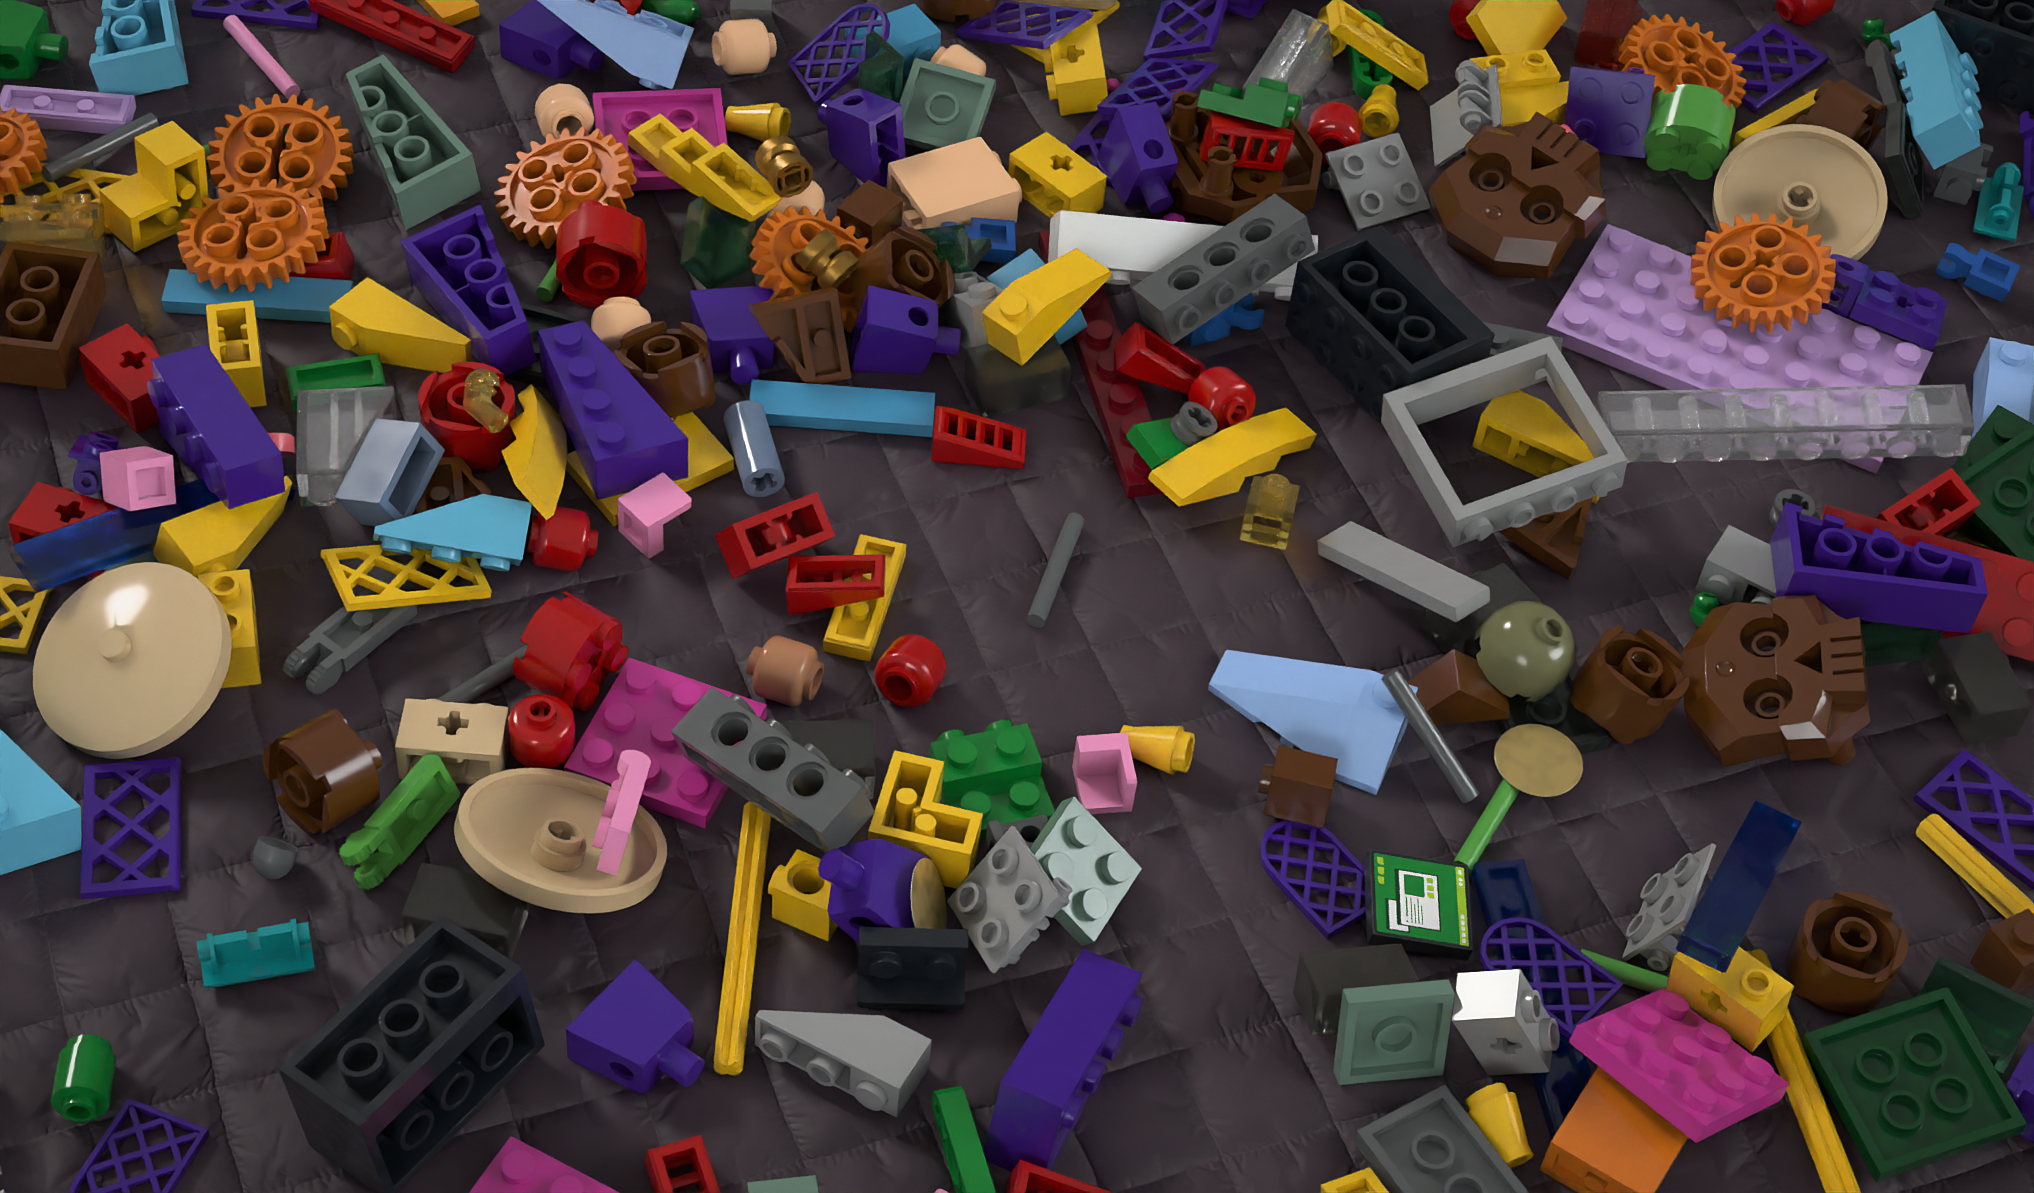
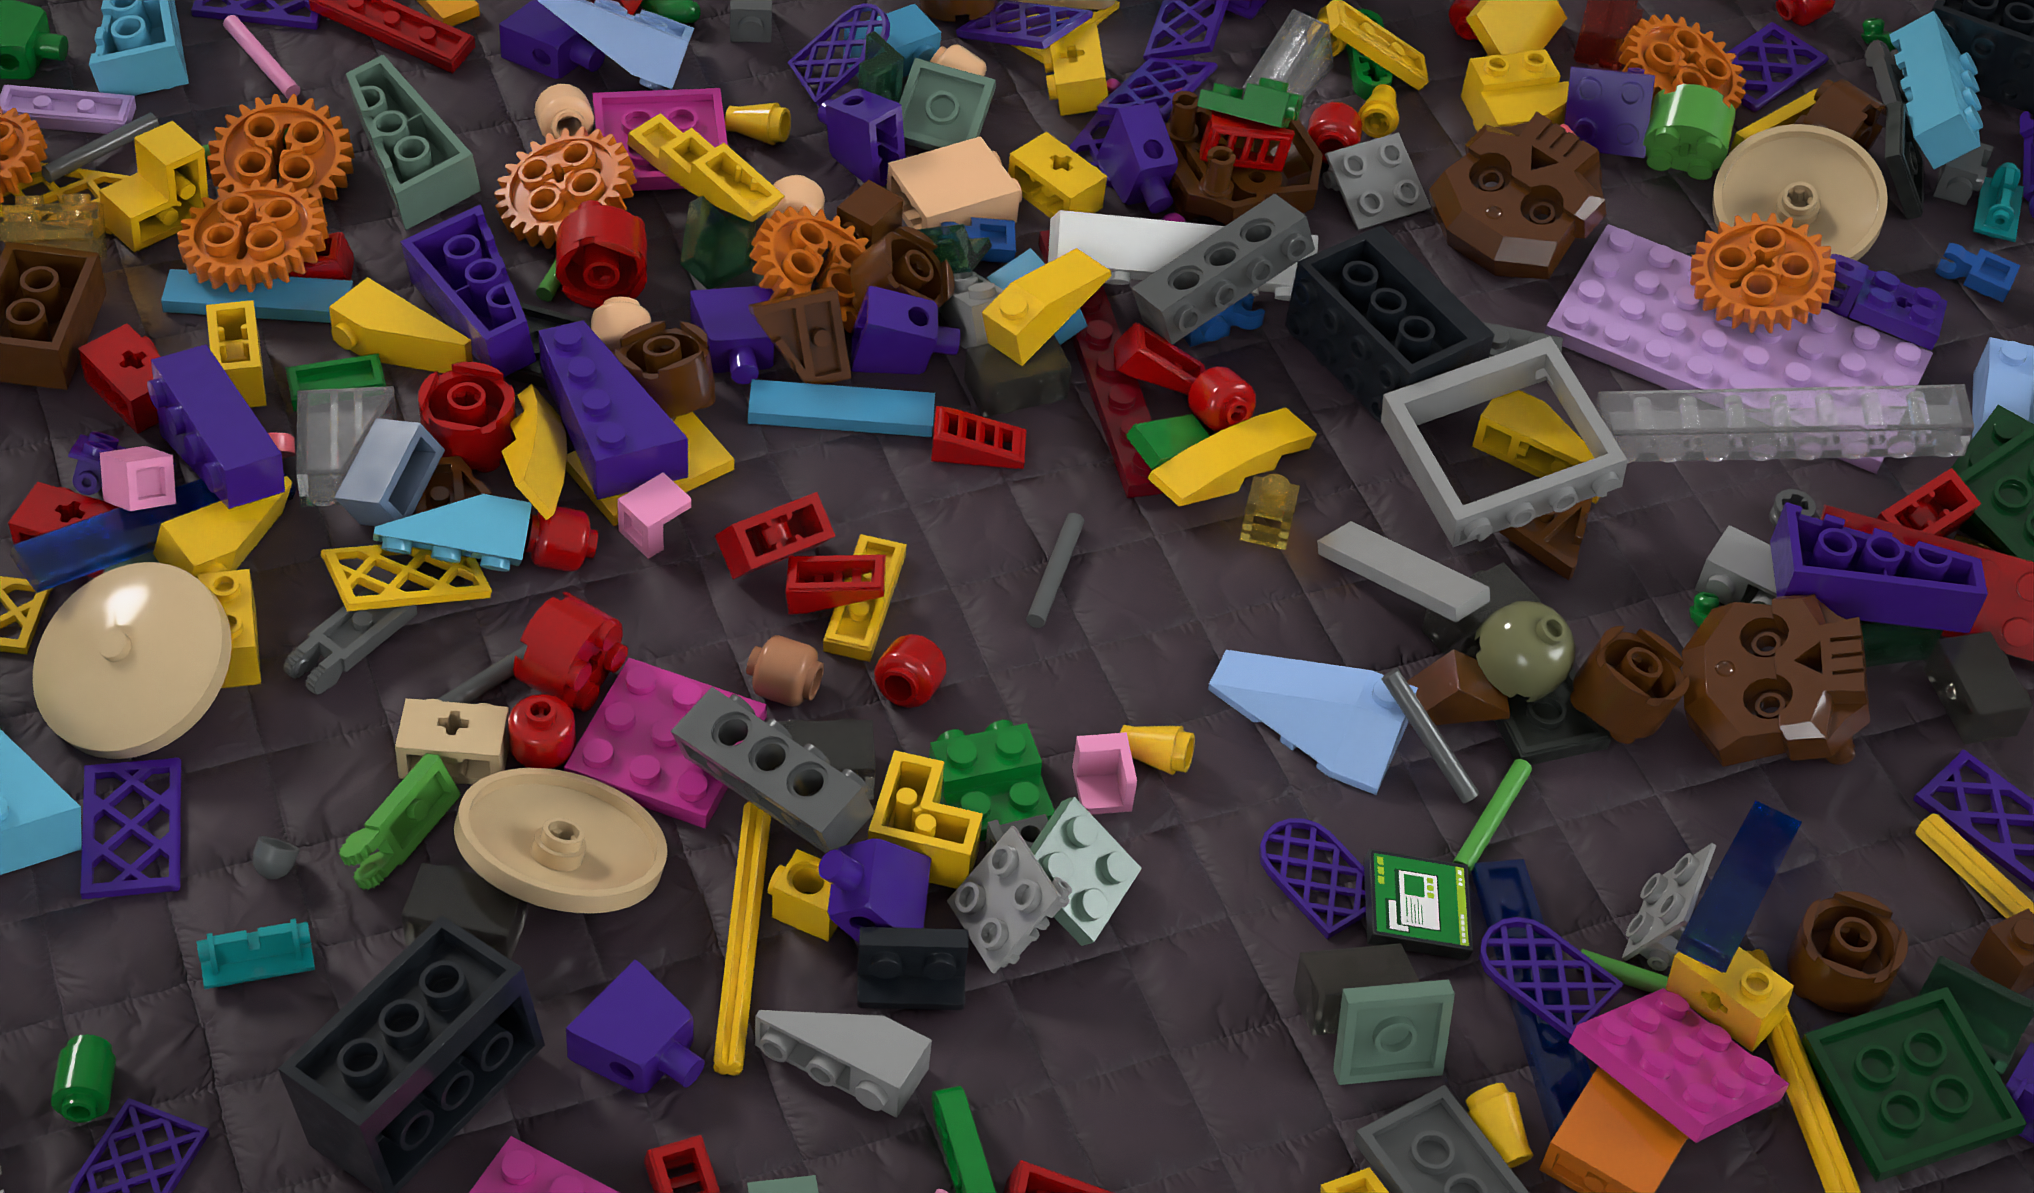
(323, 772): reddish brown brick -> none
(478, 399): clear yellow arm -> none
(620, 810): bright pink plate -> none
(743, 46): light nougat head -> none
(753, 449): sand blue piece -> none
(784, 166): pearl gold wheel -> none
(827, 260): pearl gold wheel -> none
(928, 896): pearl gold sticker -> none
(1062, 1062): dark purple wedge -> none
(1193, 423): dark grey bush -> none
(1298, 786): reddish brown brick -> none
(1465, 111): light grey hinge -> none
(1504, 1022): light grey brick -> none
(1538, 760): pearl gold sticker -> none

